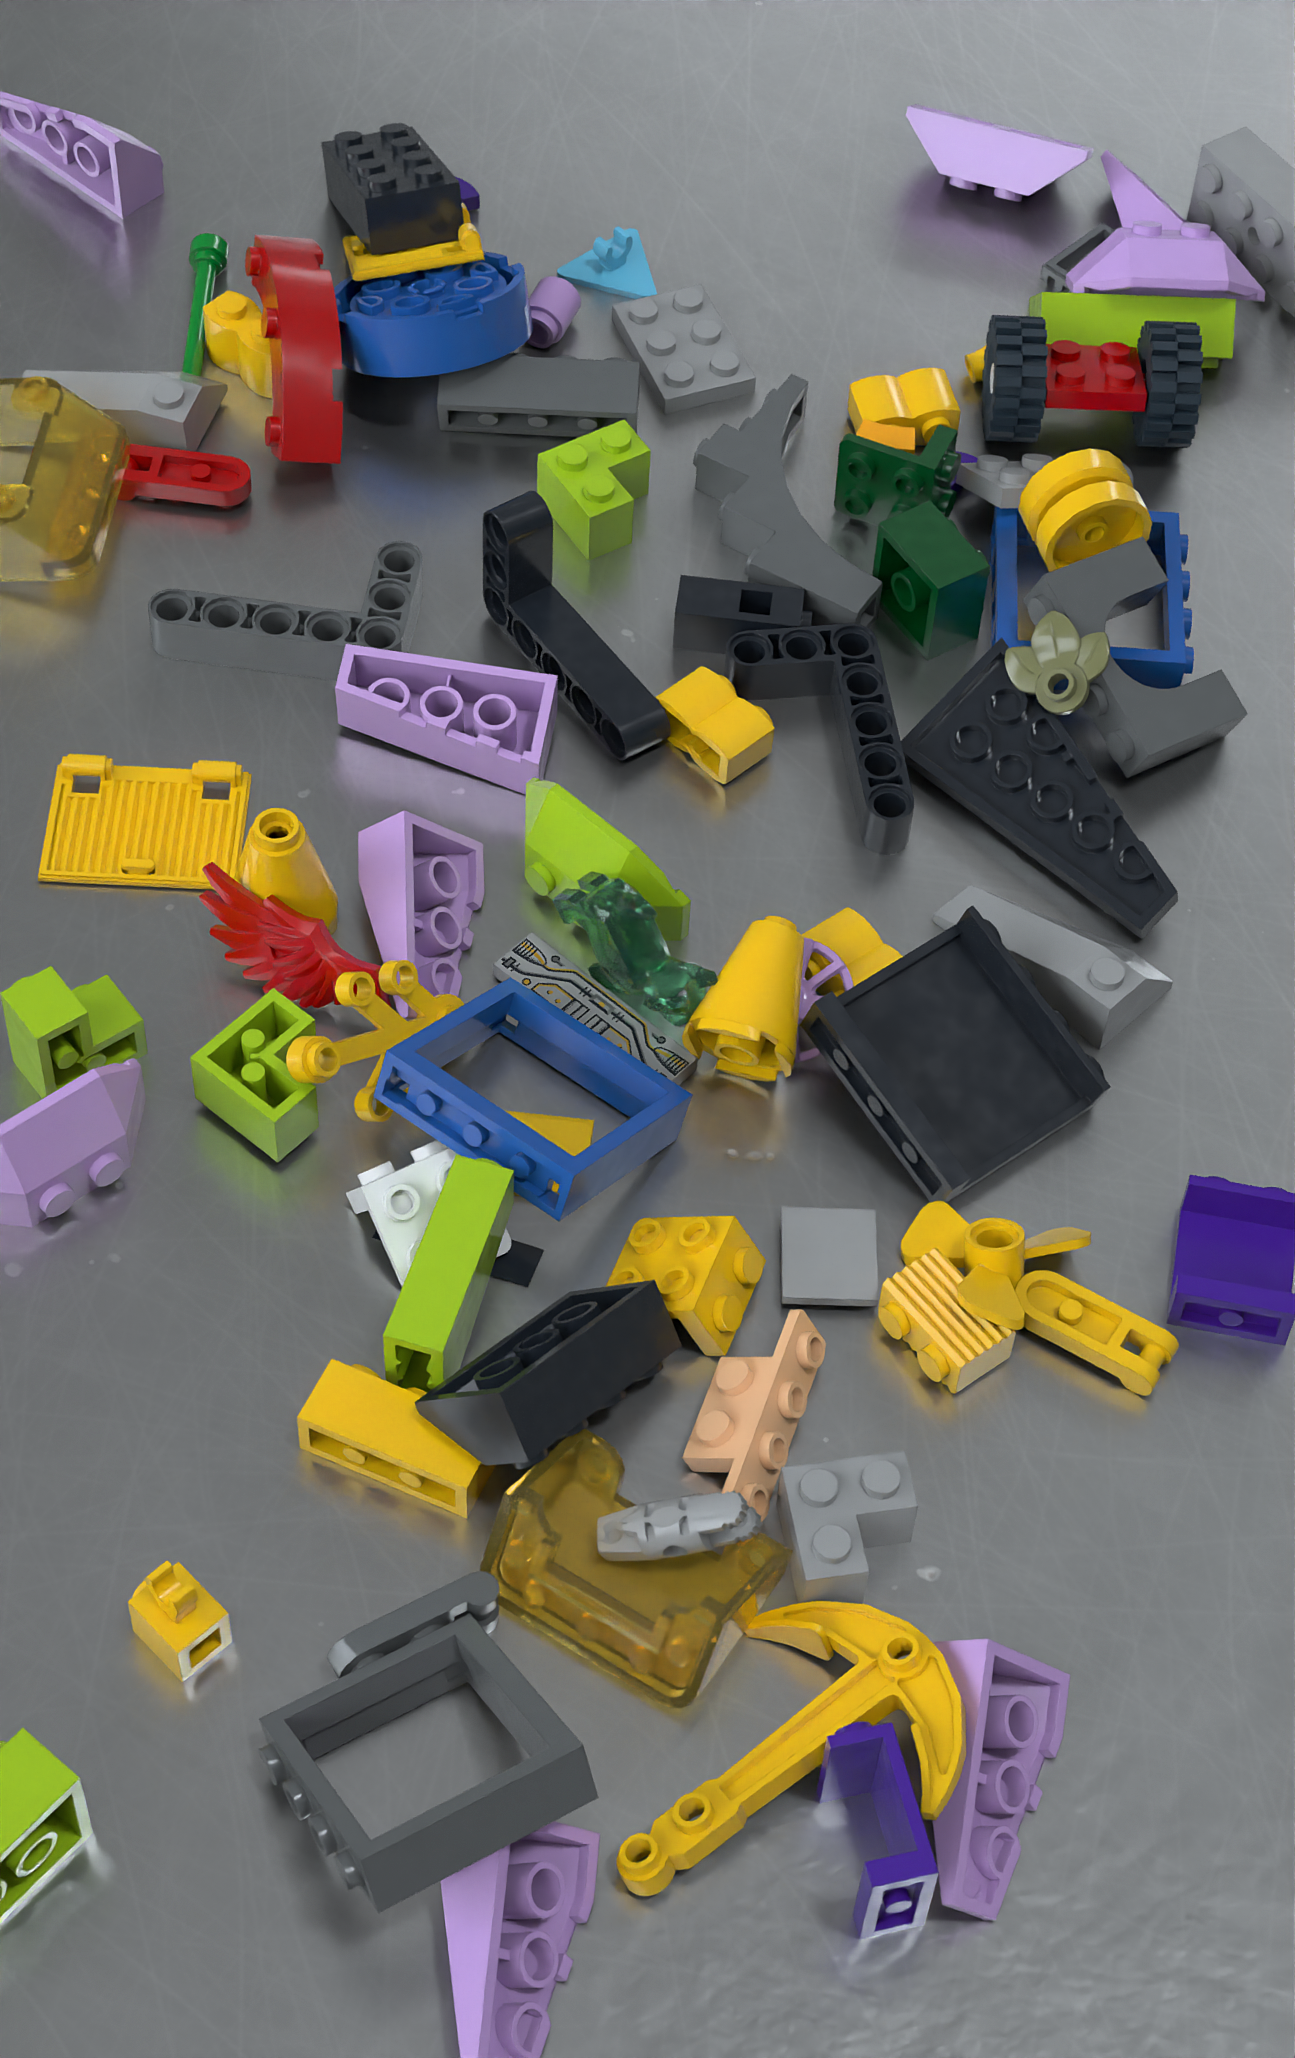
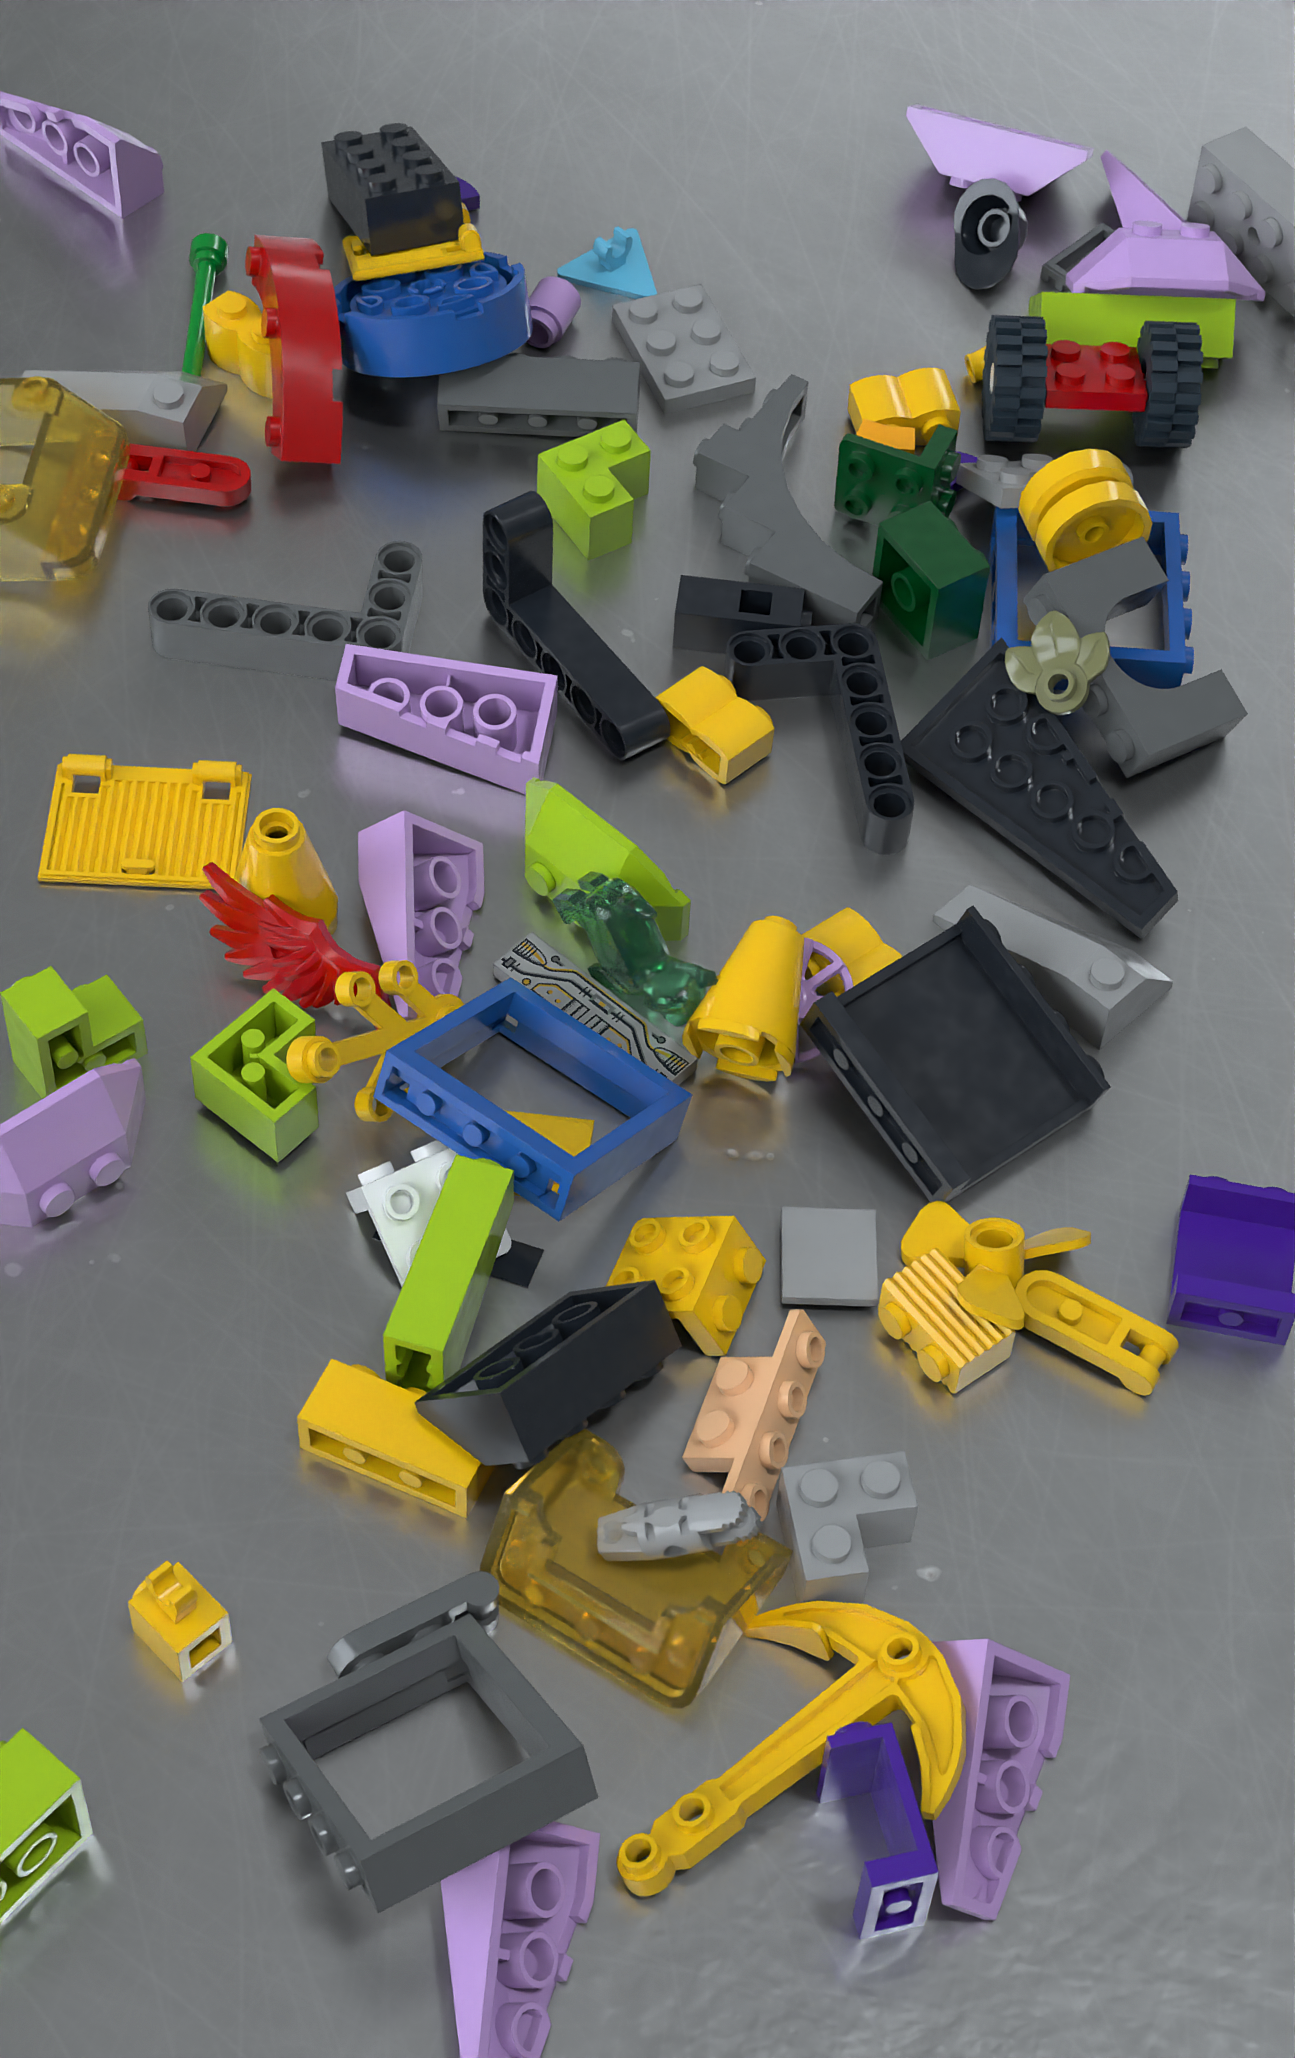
(987, 233): none -> black piece

